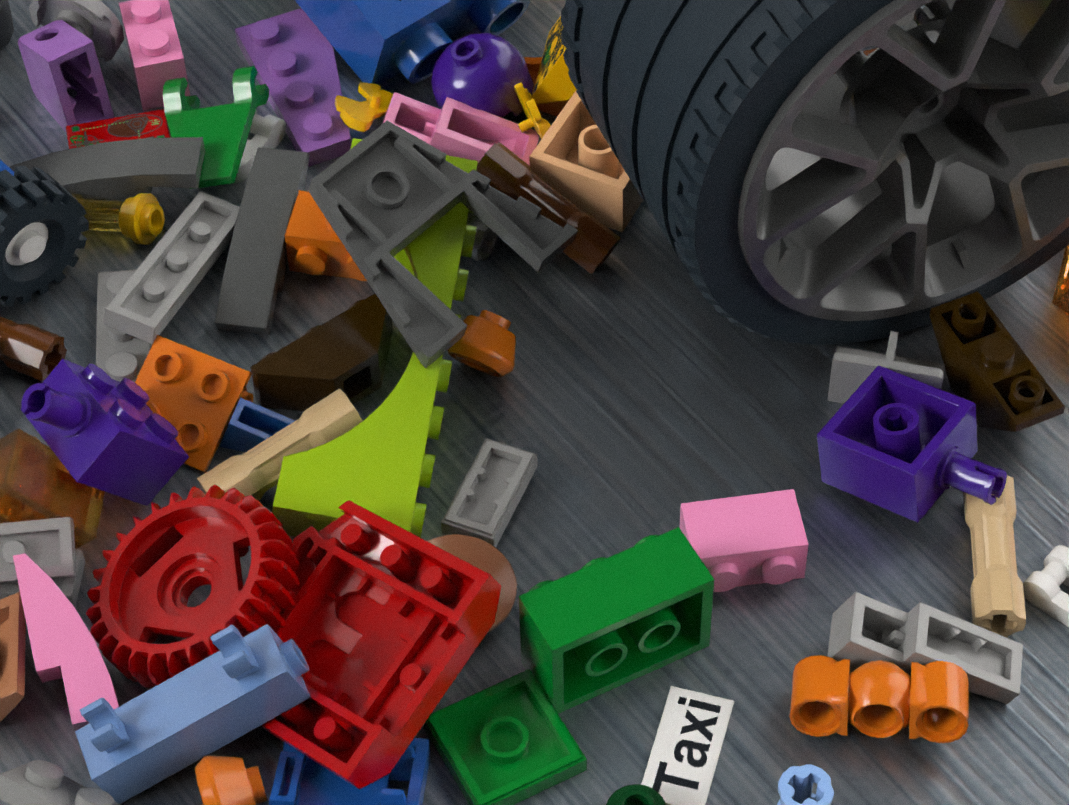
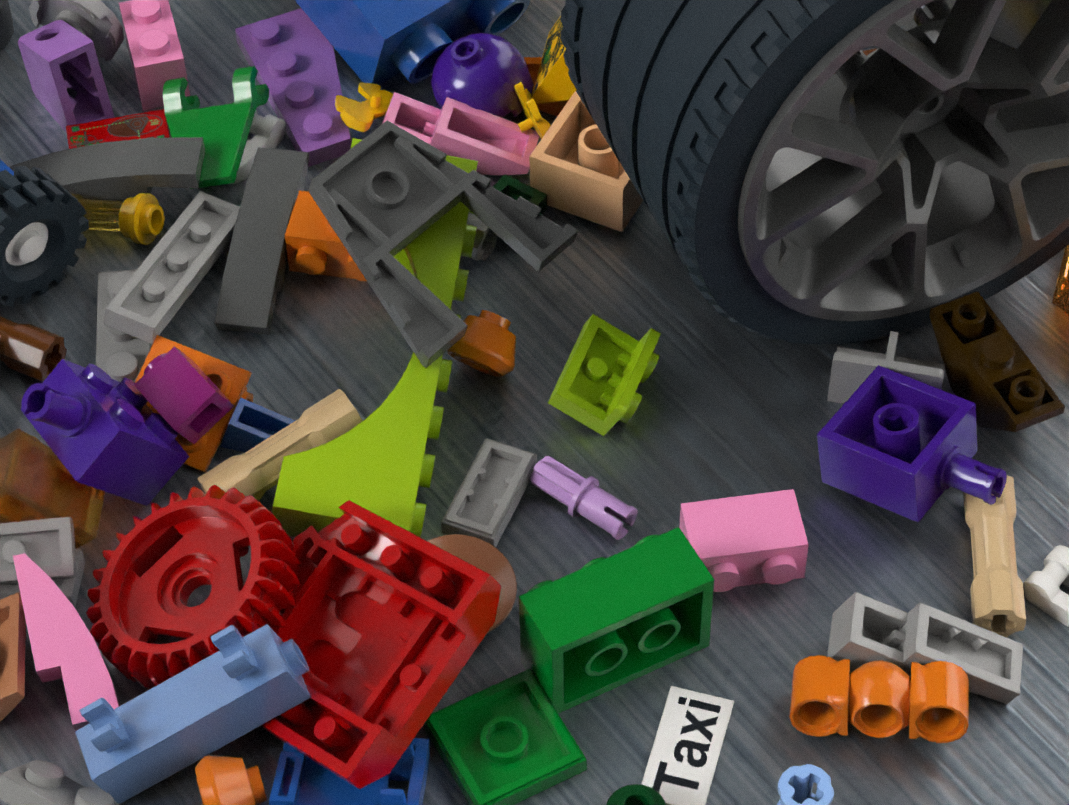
(183, 394): none -> magenta brick
(332, 356): dark brown slope -> none
(516, 179): reddish brown axle -> none
(583, 496): none -> lavender axle
(604, 375): none -> lime bracket

